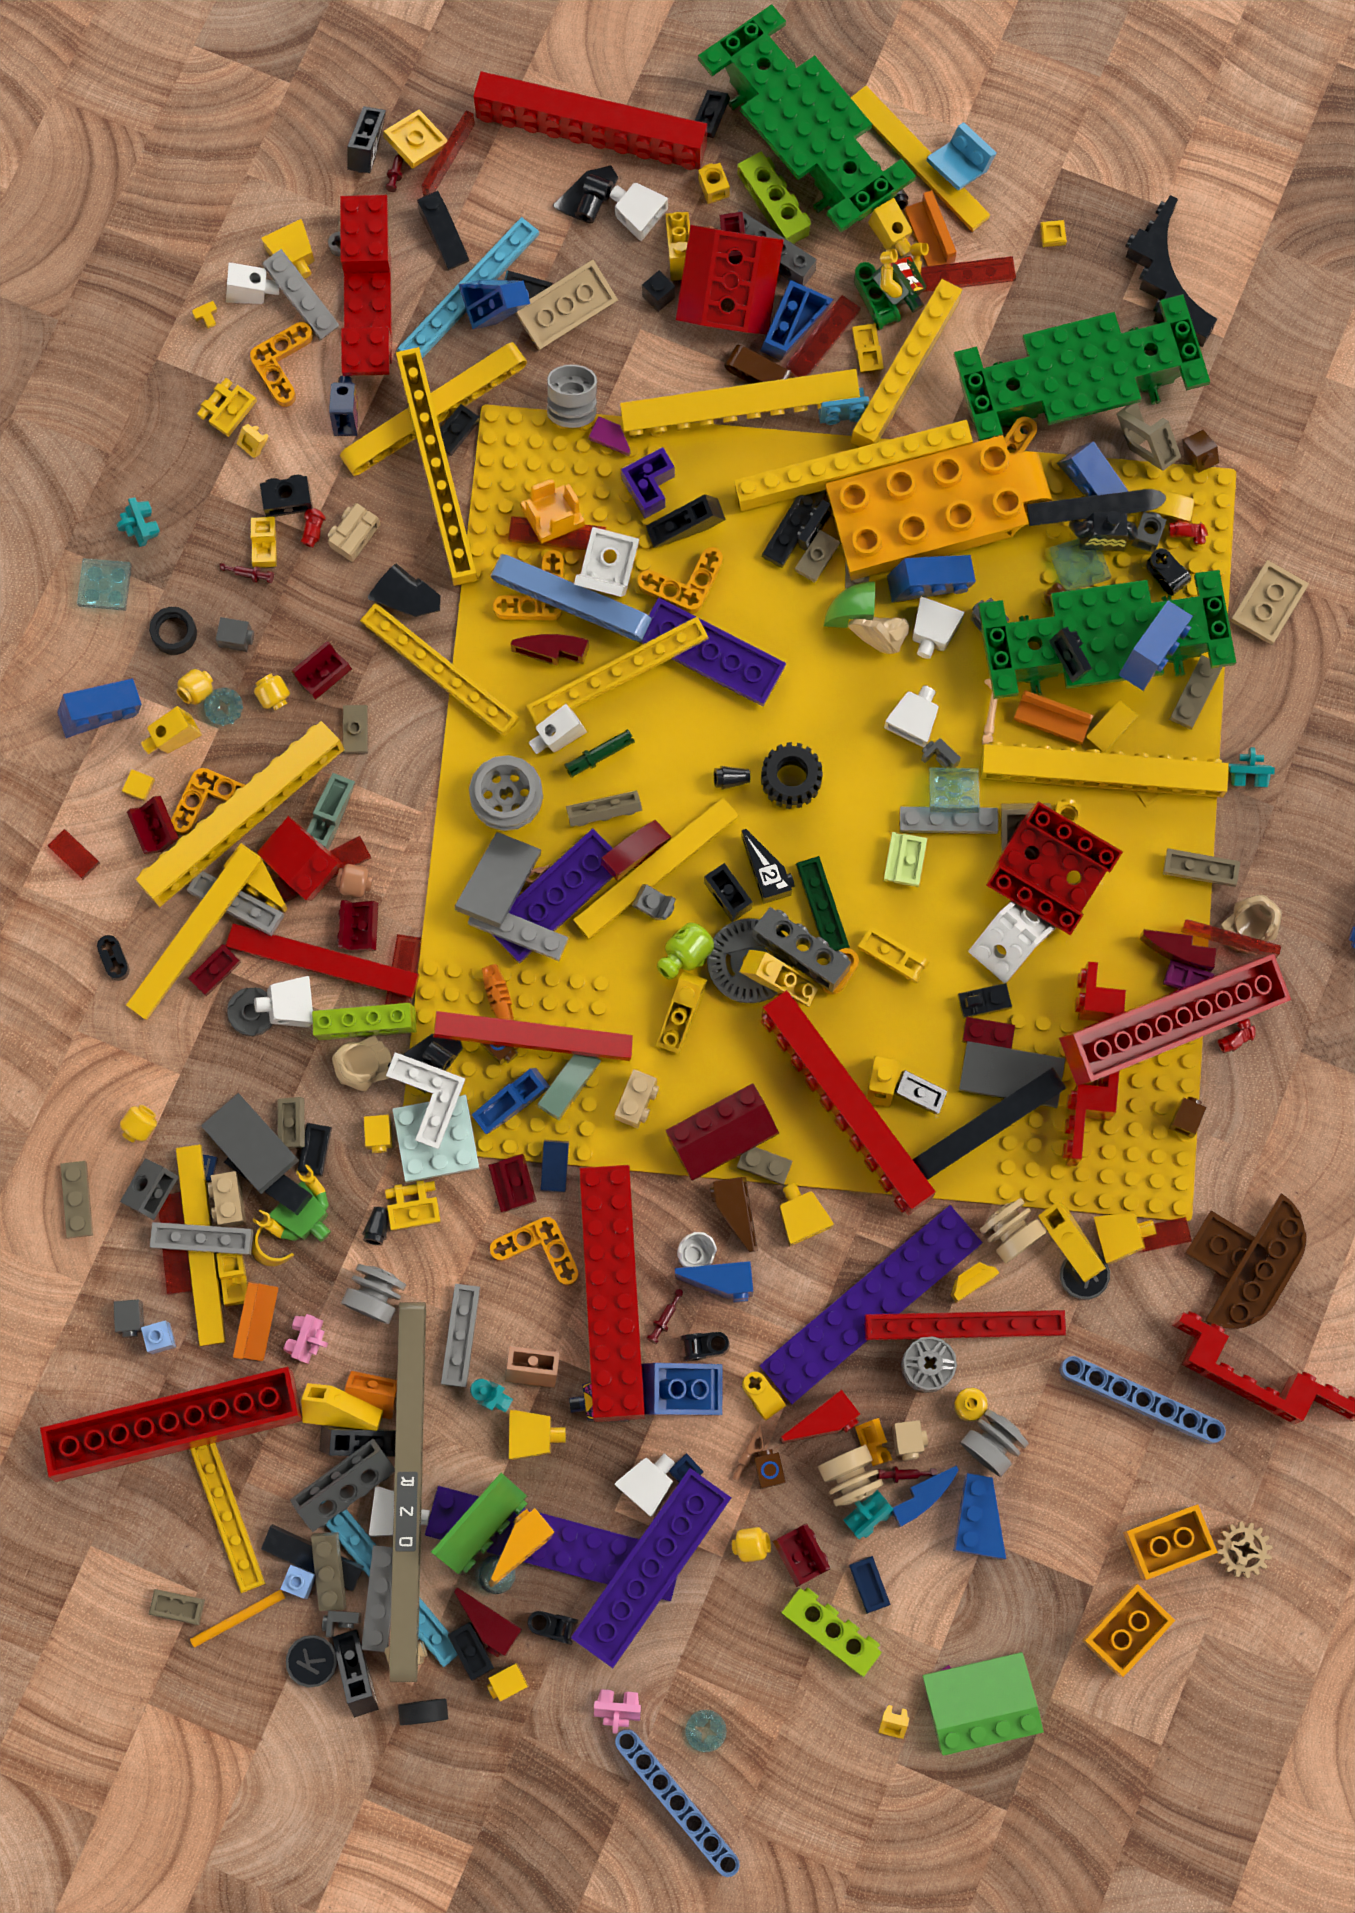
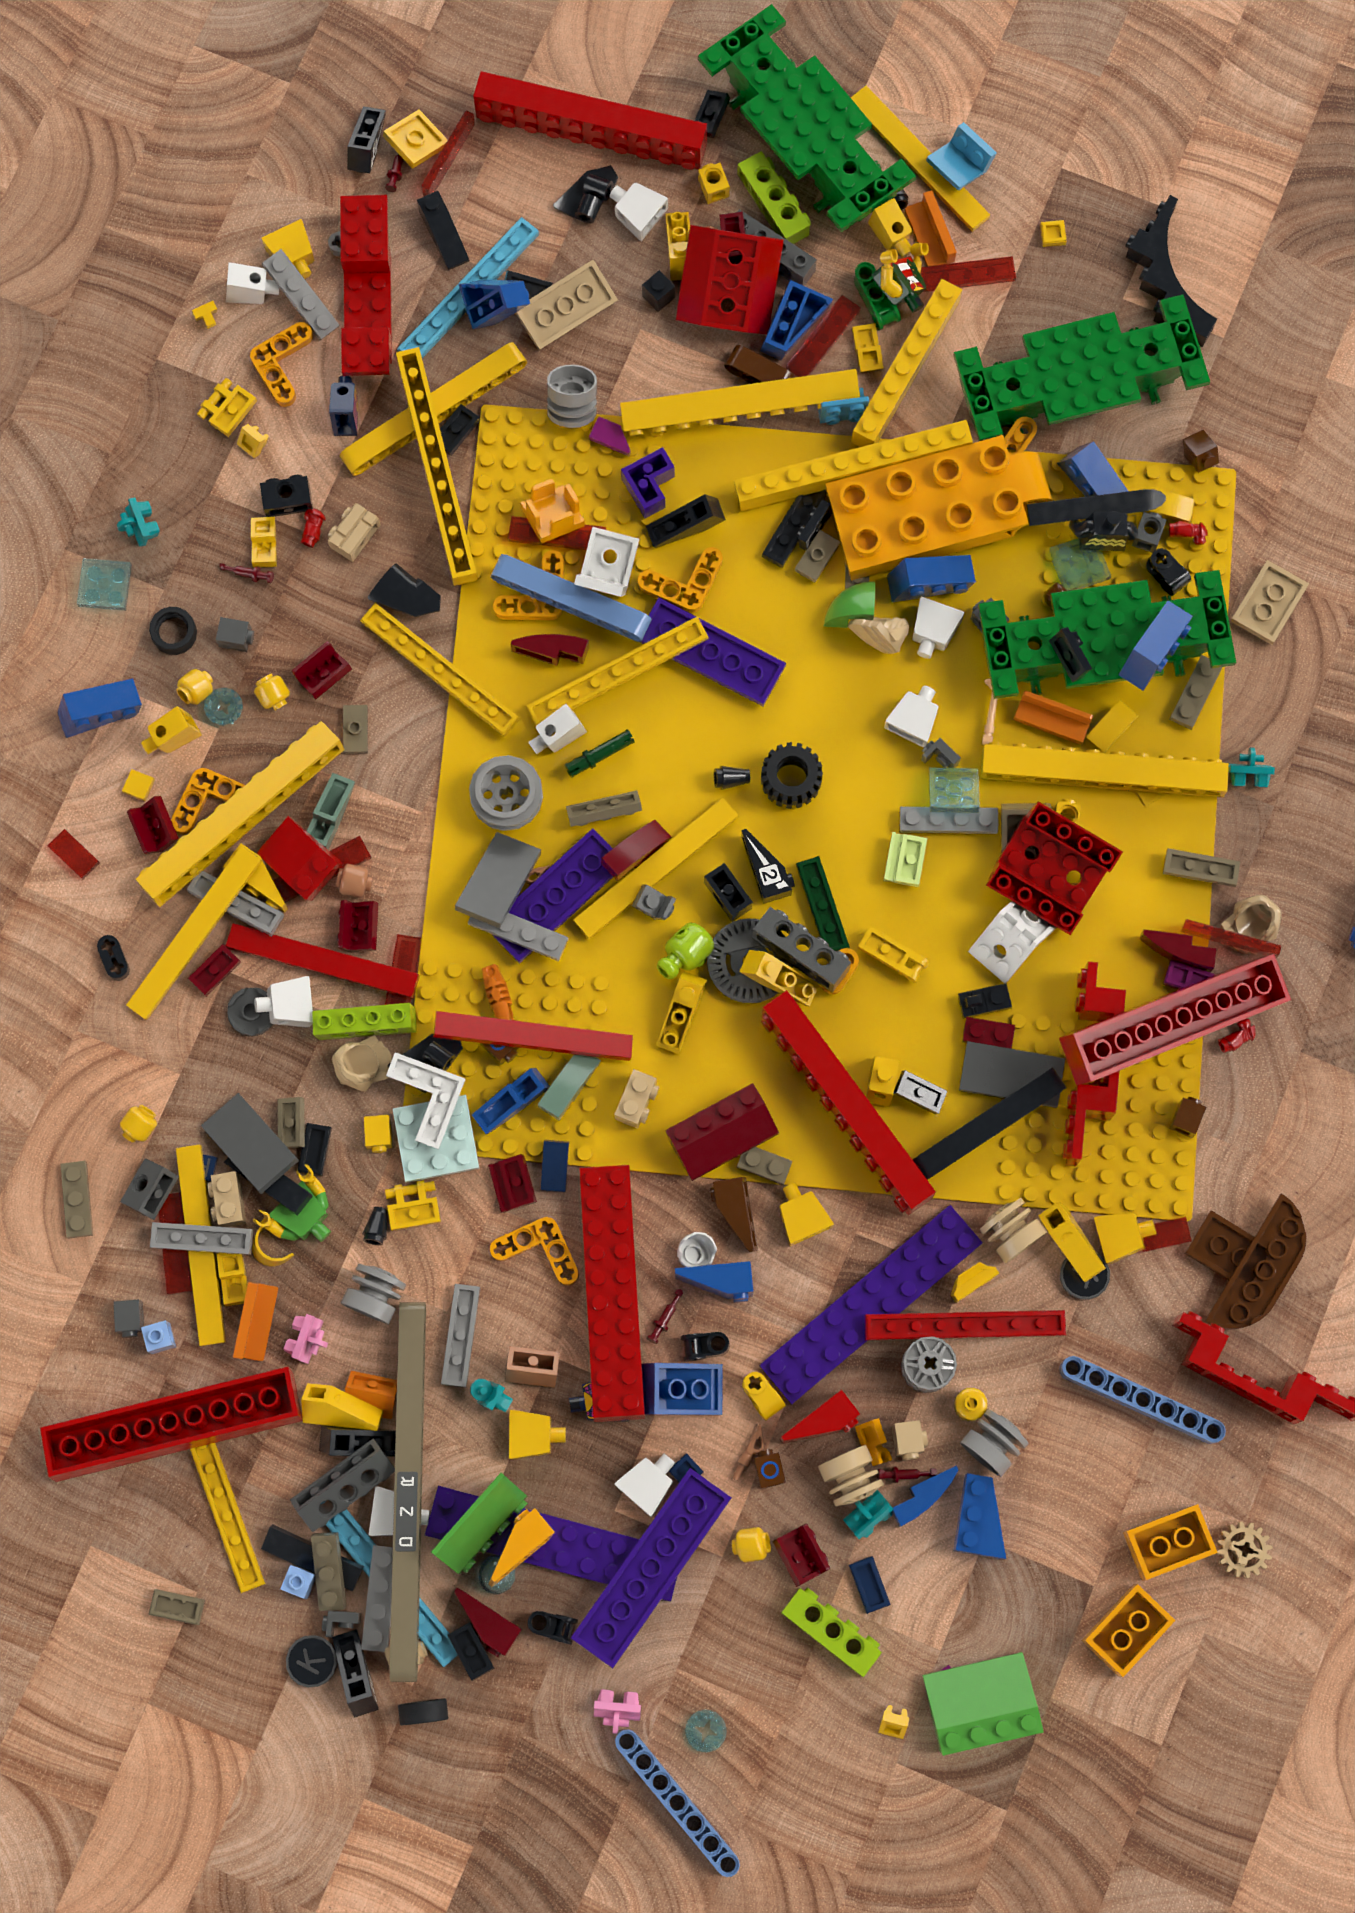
(237, 1618): light orange bar -> none
(507, 1683): yellow brick -> none
(1159, 437): dark tan panel -> none

